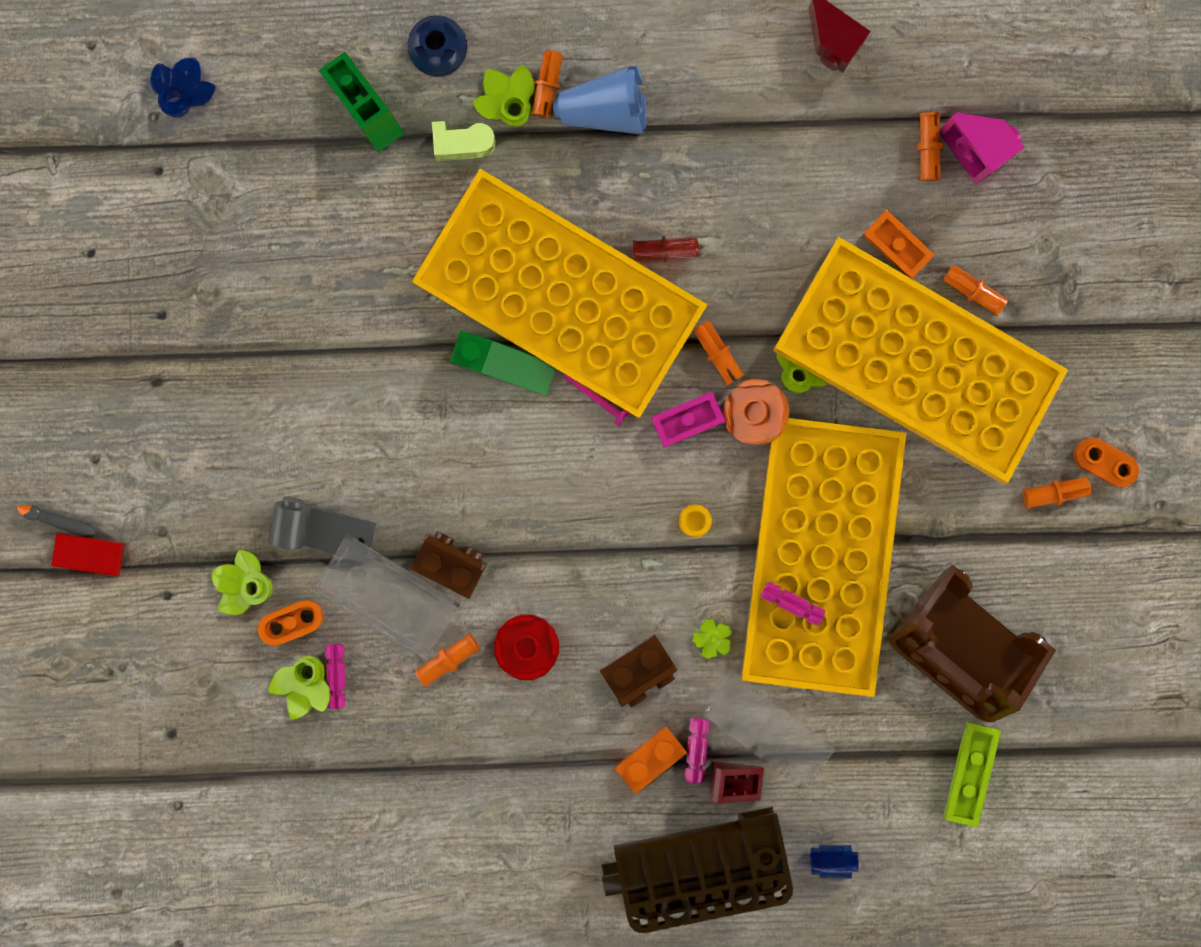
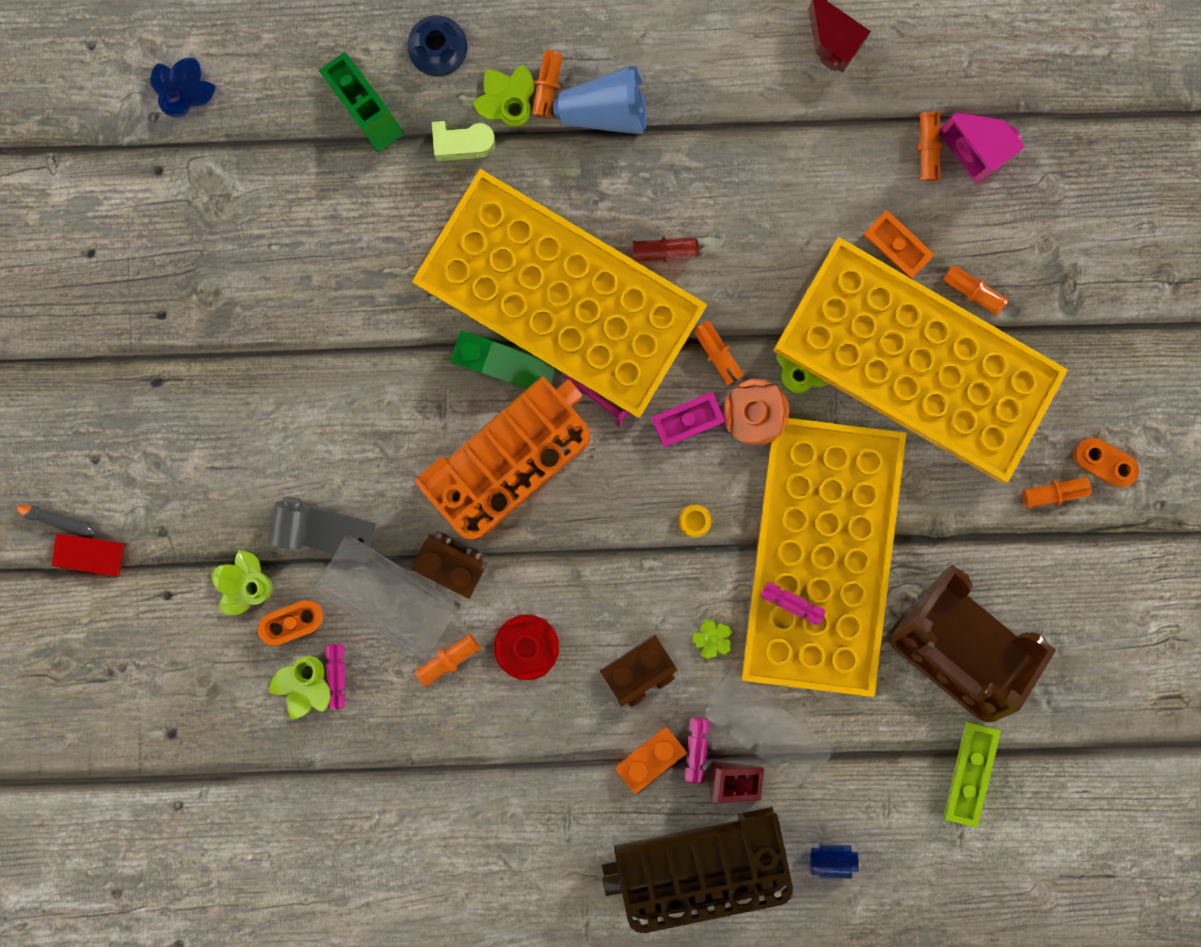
(503, 452): none -> orange piece

